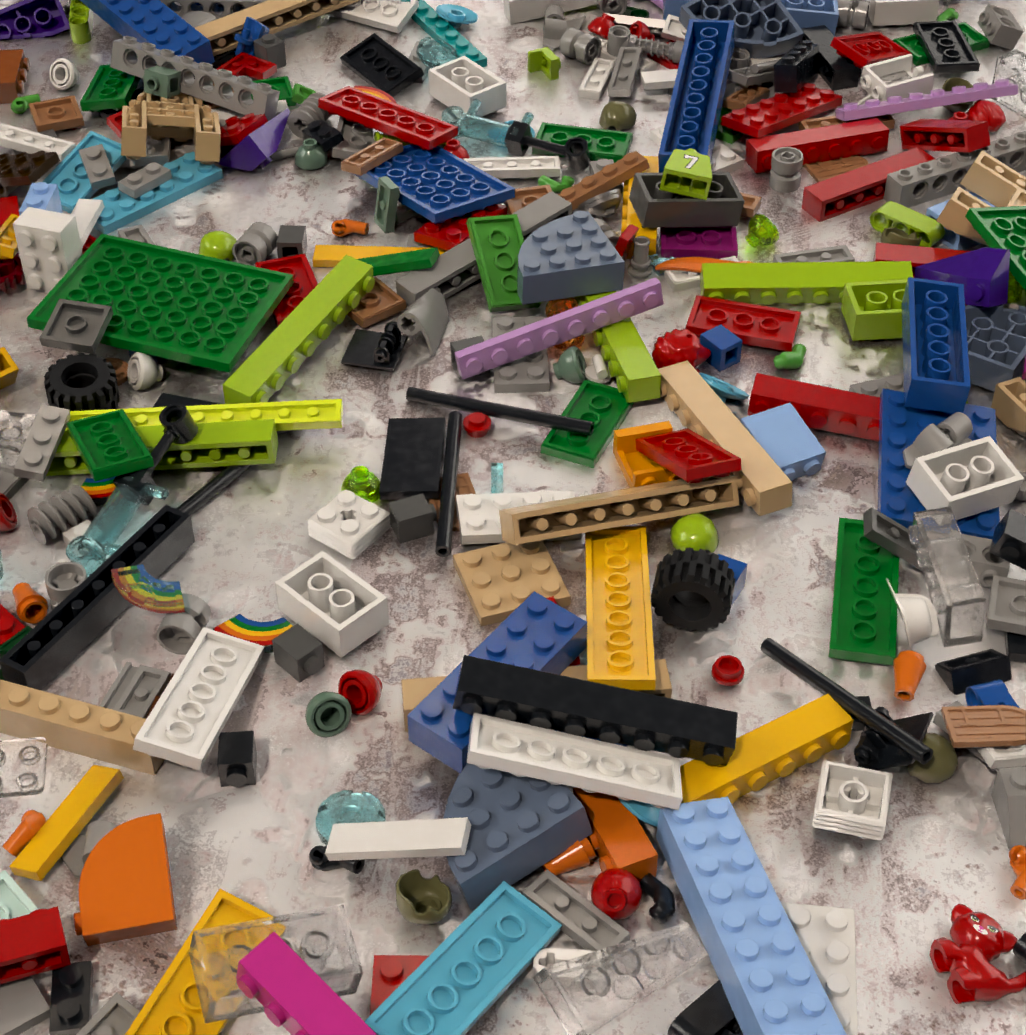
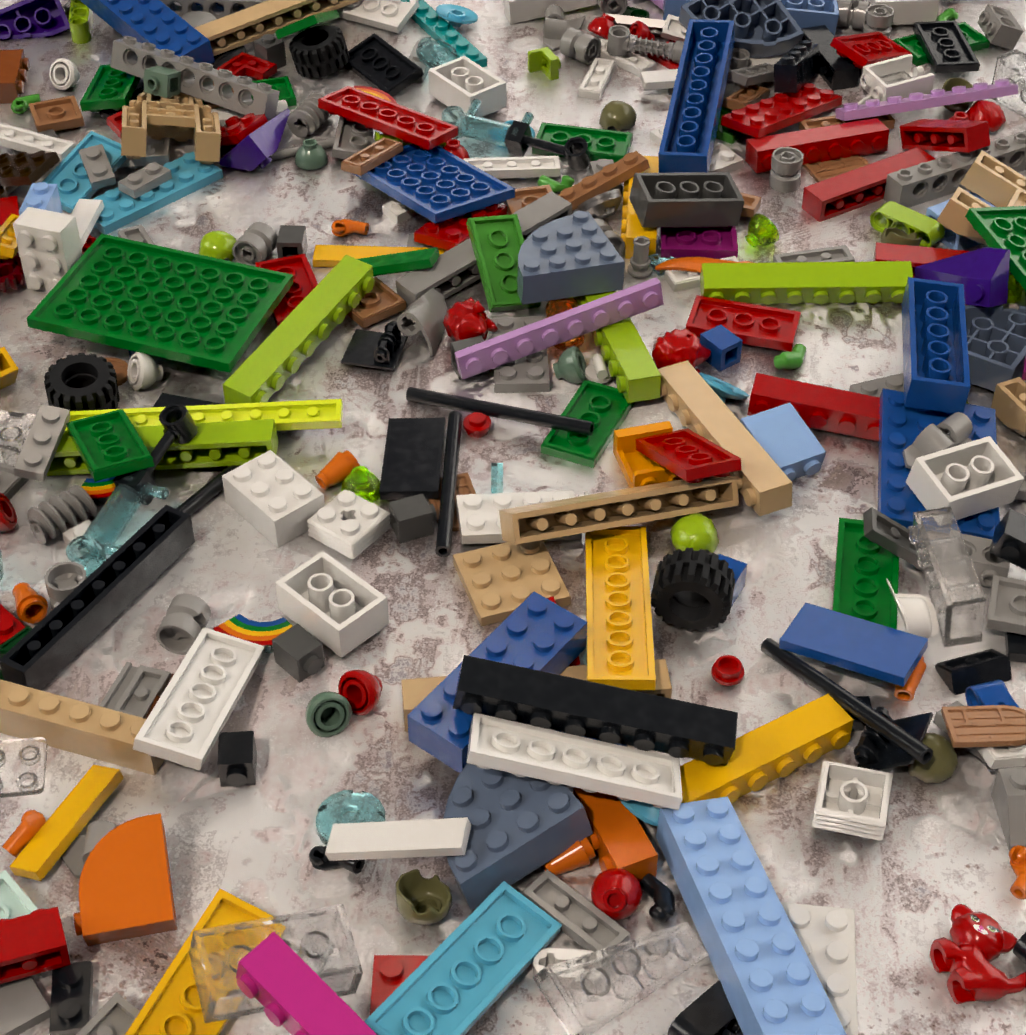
(76, 326): dark grey plate -> none
(146, 591): clear light blue tile -> none
(251, 31): blue hips -> none
(272, 497): none -> white brick
(300, 93): bright green tile -> none
(306, 23): none -> green tile
(319, 51): none -> black tyre
(324, 134): black plate -> none
(336, 470): none -> orange cone
(386, 204): sand green plate -> none
(467, 321): none -> red animal
(625, 72): light grey plate -> none
(626, 240): red tile -> none
(687, 174): lime torso -> none
(763, 67): light grey bar -> none
(854, 644): none -> blue tile
(873, 309): lime brick -> none
(879, 18): none -> light grey wheel

